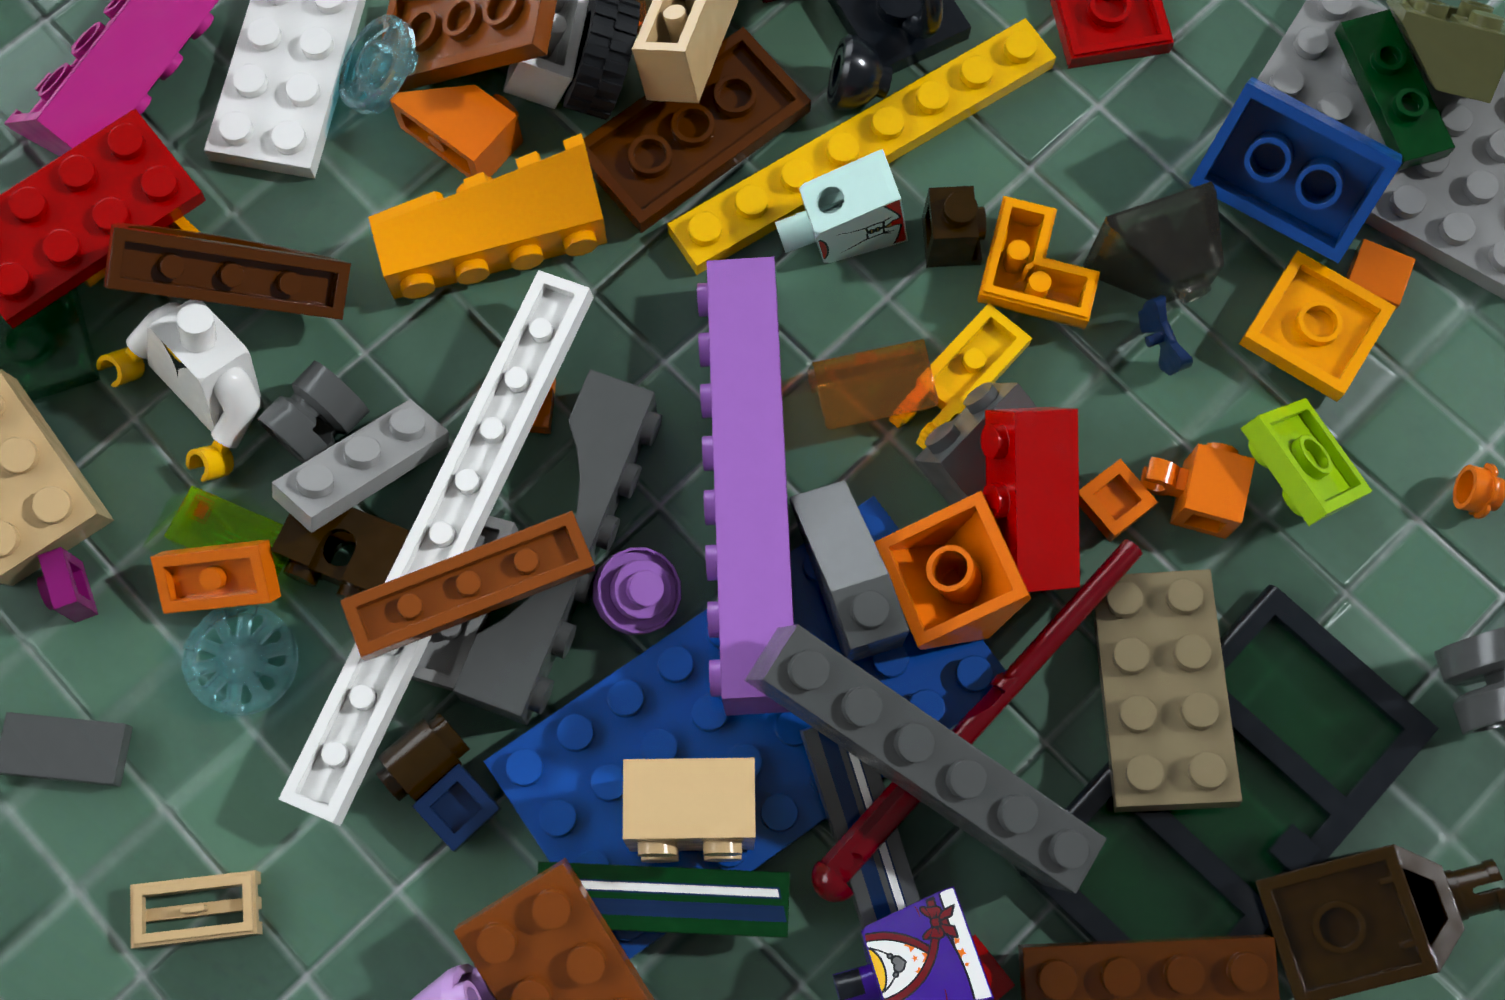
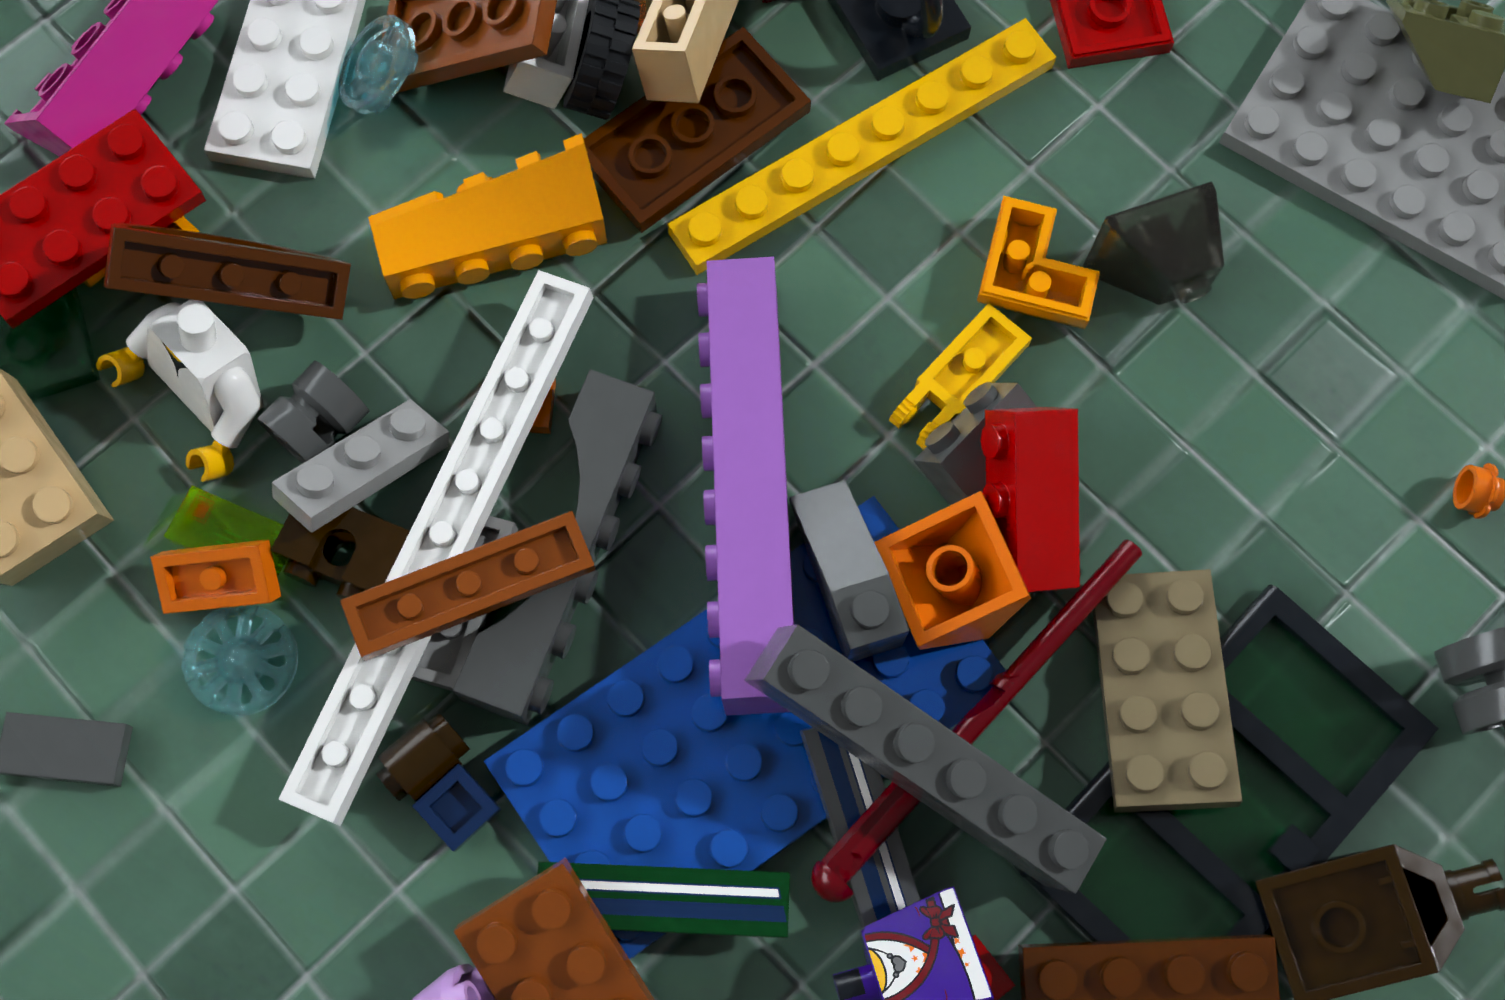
(65, 585): magenta plate -> none
(248, 904): tan tile -> none
(461, 126): orange slope -> none
(636, 591): medium lavender plate -> none
(689, 808): tan brick -> none
(848, 211): light aqua torso -> none
(856, 75): black brick -> none
(874, 384): clear orange panel -> none
(953, 227): dark brown brick -> none
(1115, 500): orange plate -> none
(1154, 320): dark blue piece -> none
(1208, 488): orange brick -> none
(1297, 169): blue brick -> none
(1305, 461): lime plate -> none
(1317, 326): light orange plate -> none
(1381, 271): orange tile -> none
(1394, 88): dark green plate -> none

